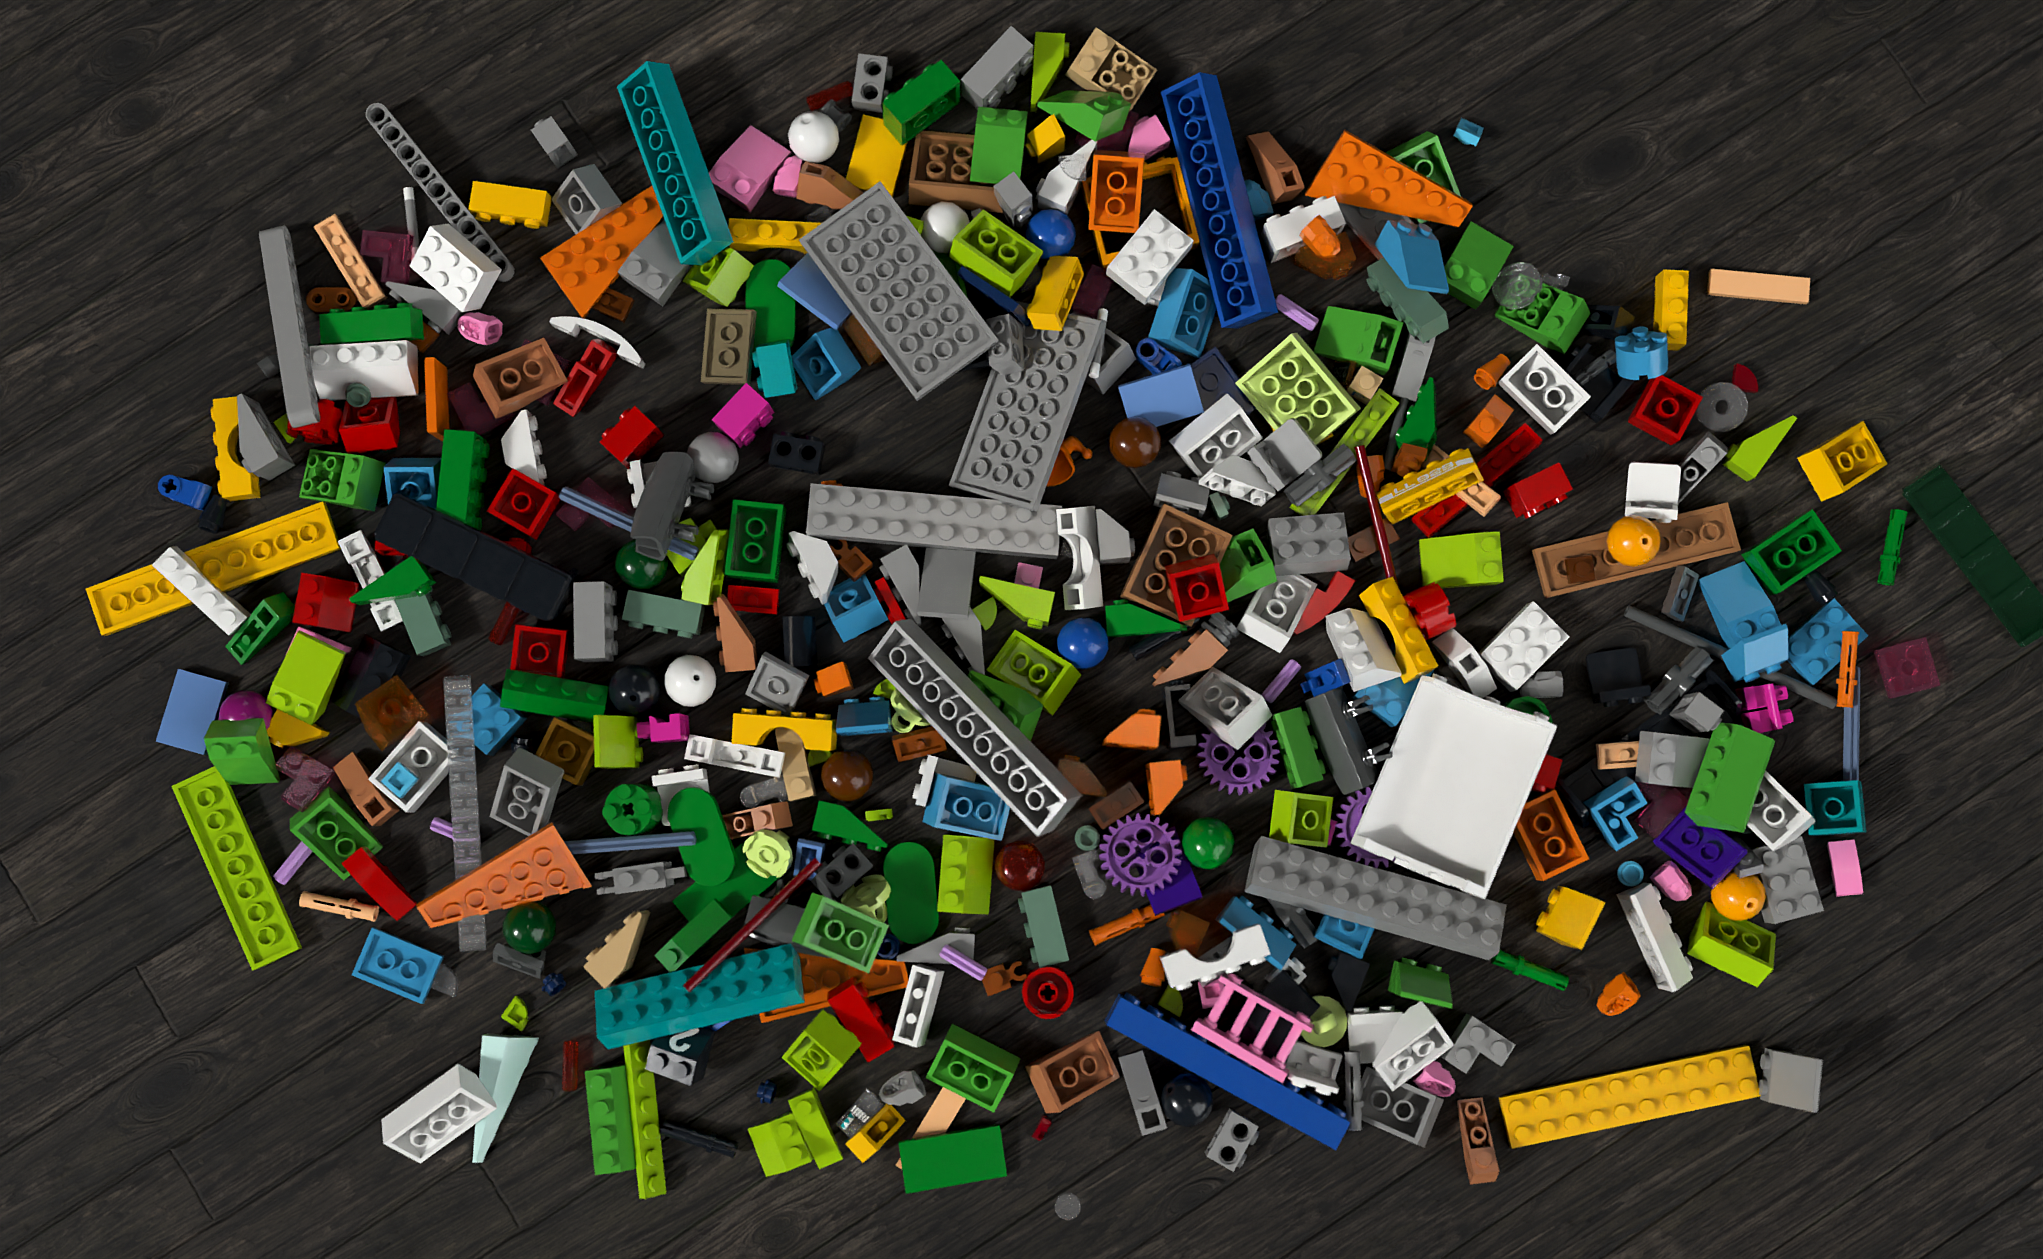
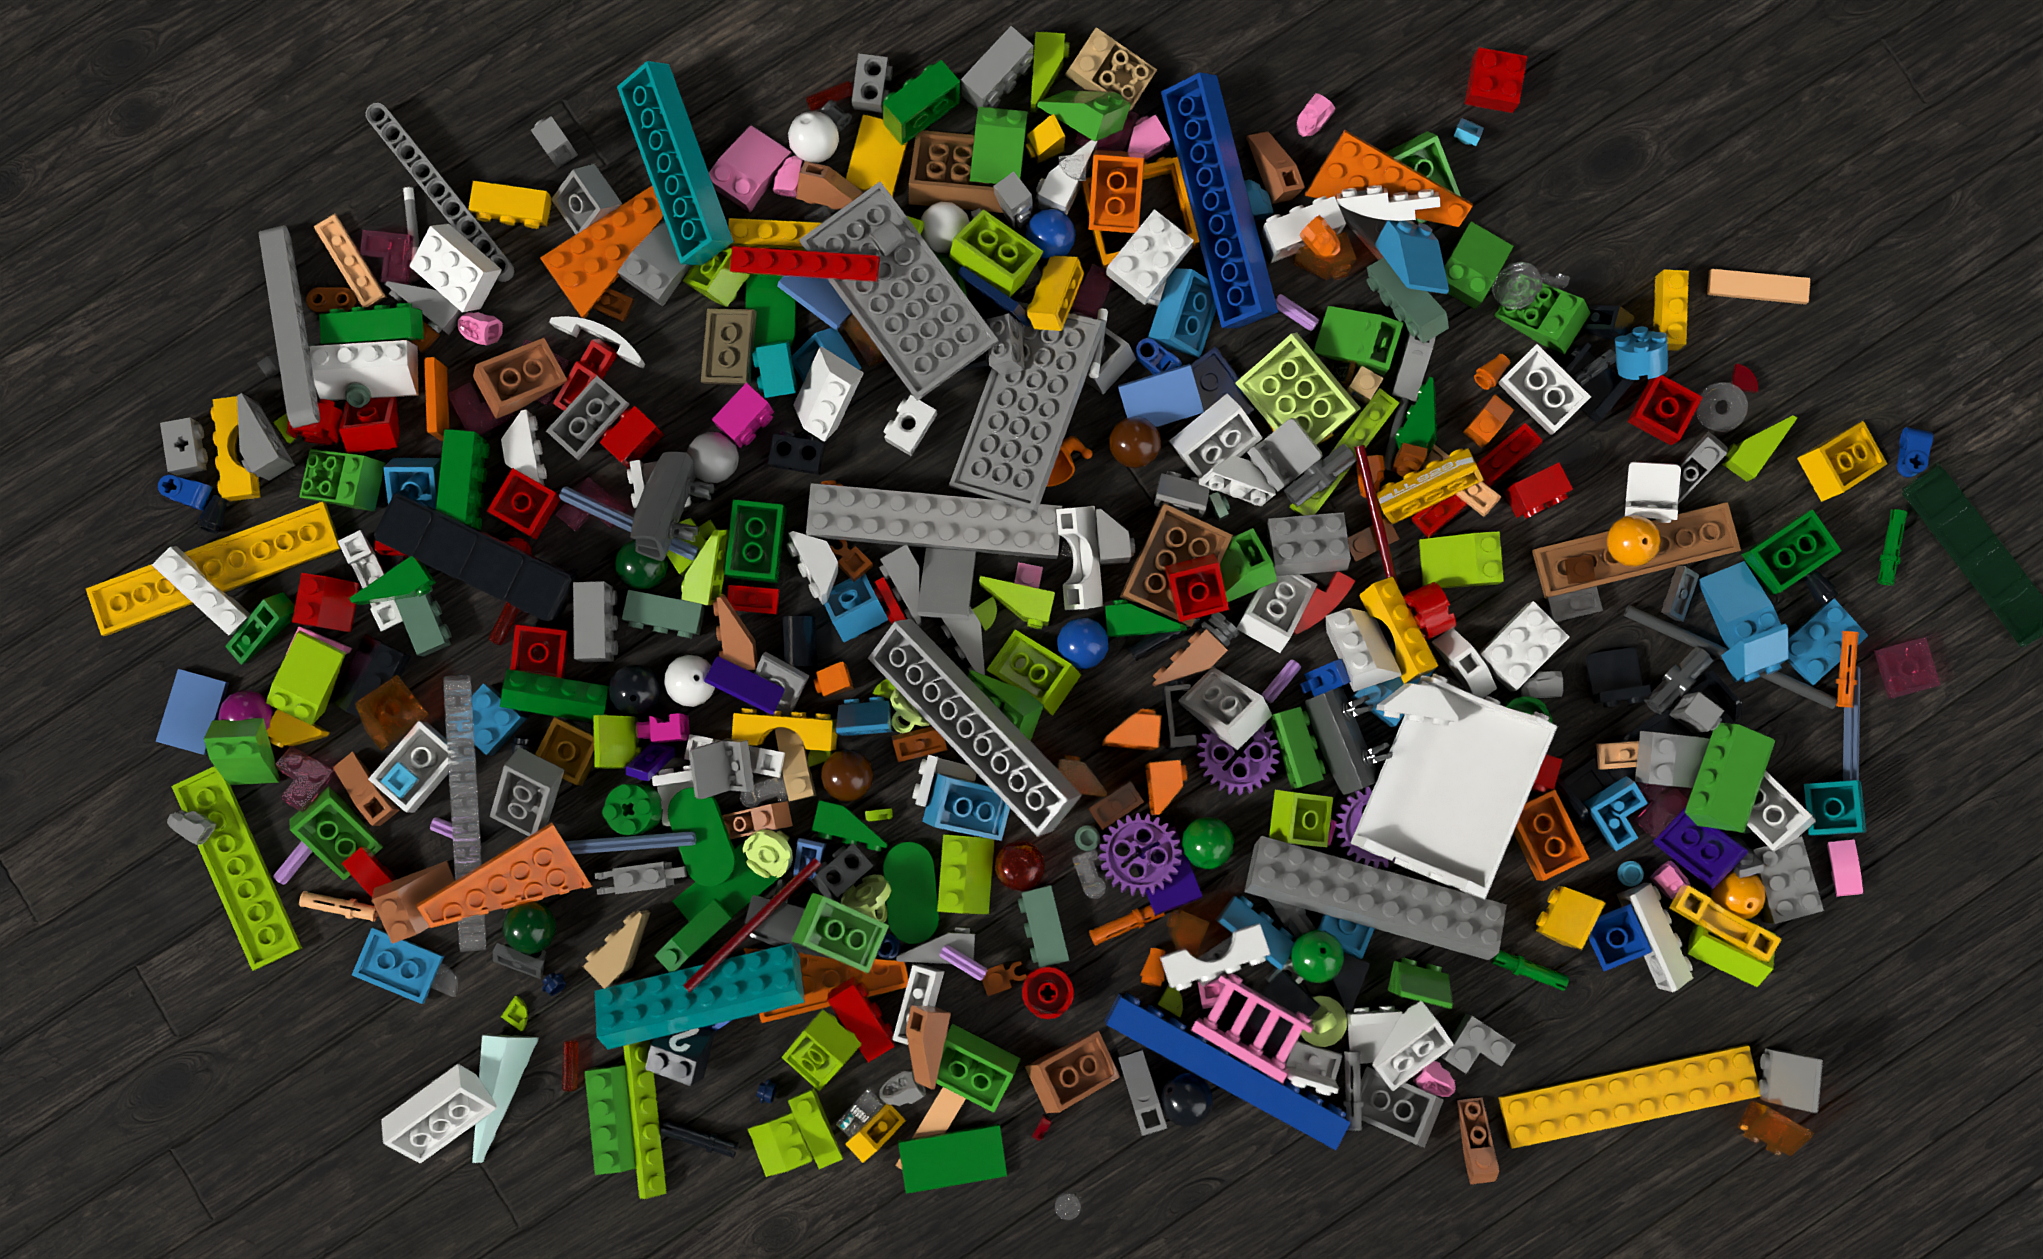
(175, 437): none -> light grey brick
(191, 826): none -> light grey rock
(398, 900): none -> nougat slope
(587, 417): none -> light grey slope
(650, 761): none -> dark purple plate
(721, 767): none -> light grey bracket
(744, 685): none -> dark purple slope
(805, 264): none -> red plate
(826, 393): none -> white slope
(886, 238): none -> light grey piece
(909, 439): none -> white brick
(926, 1040): none -> nougat slope
(1225, 1137): light grey brick -> none
(1314, 115): none -> bright pink rock
(1317, 956): none -> green piece
(1376, 204): none -> white slope
(1418, 703): none -> white slope
(1495, 80): none -> red brick
(1574, 604): none -> flat silver plate
(1618, 938): none -> blue slope
(1618, 995): orange rock -> none
(1724, 924): none -> yellow arch
(1766, 698): dark pink hips -> none
(1773, 1129): none -> clear orange slope
(1914, 446): none -> blue piece

